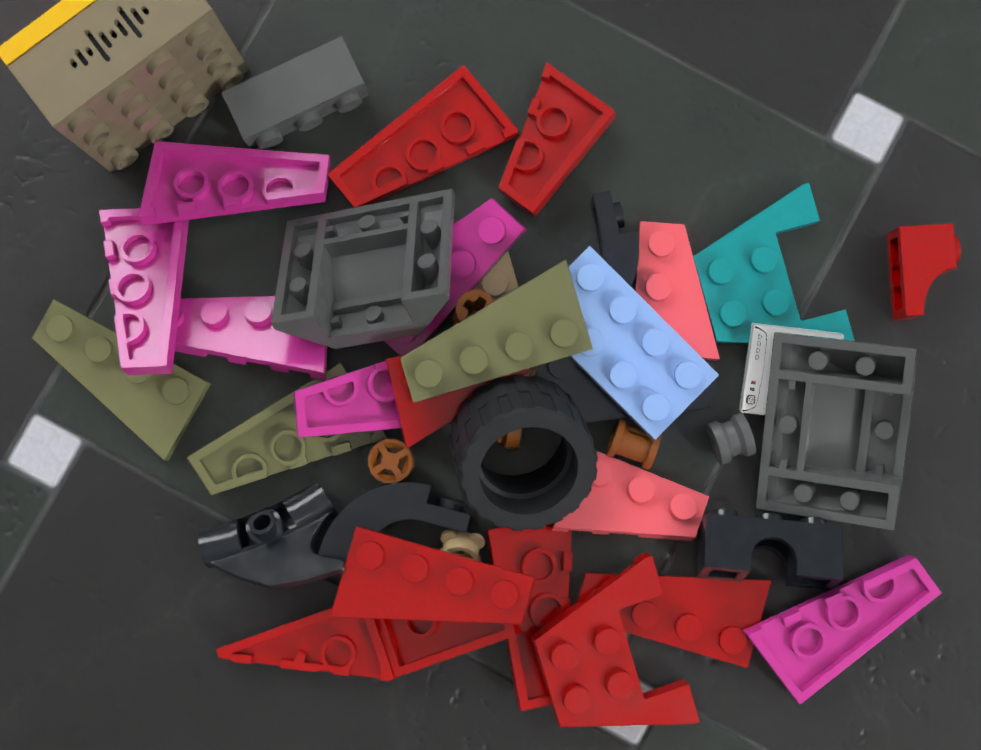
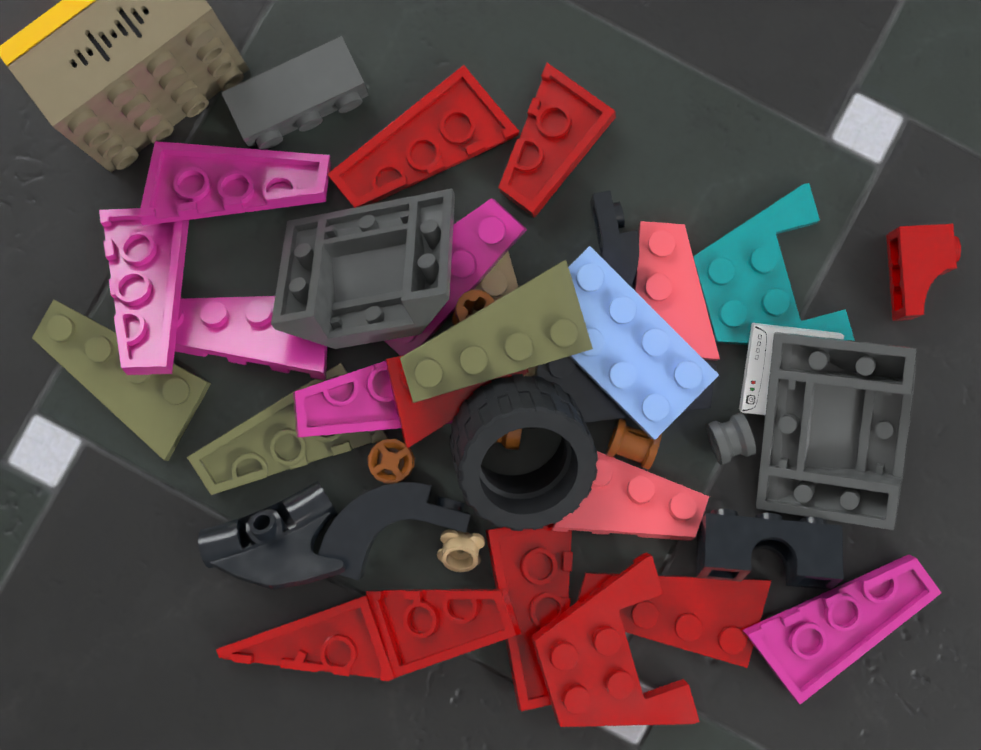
(418, 582): red wing -> none

